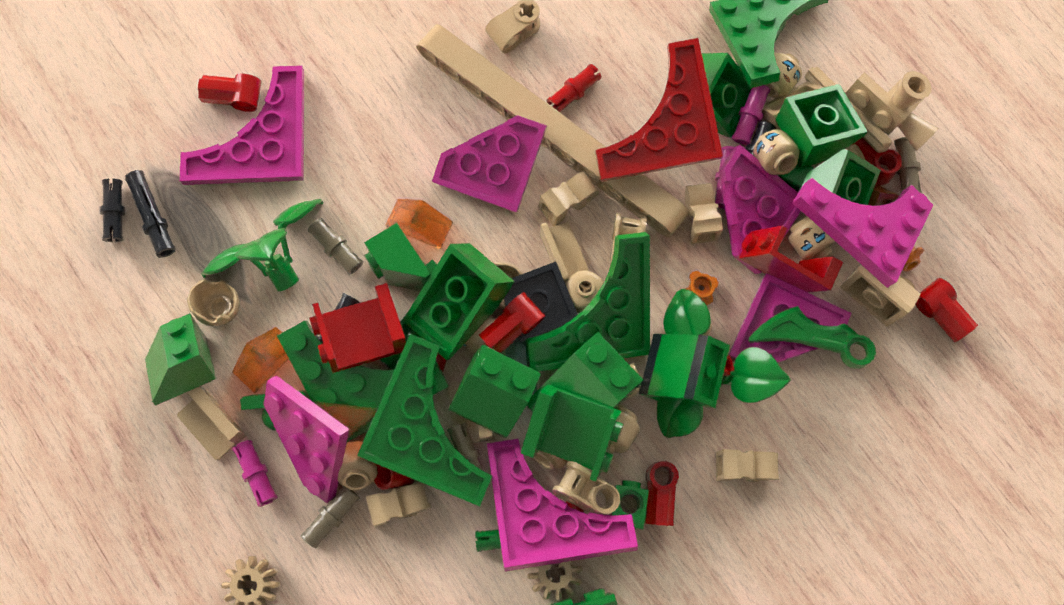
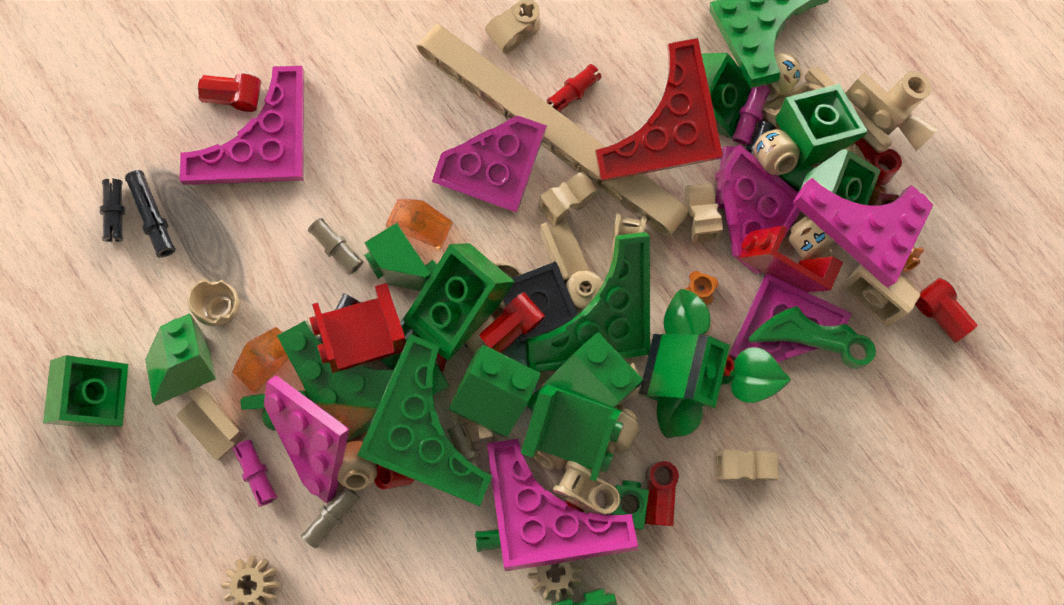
(85, 392): none -> green slope
(263, 249): green plant -> none
(398, 503): tan leg -> none
(910, 167): dark tan pin -> none

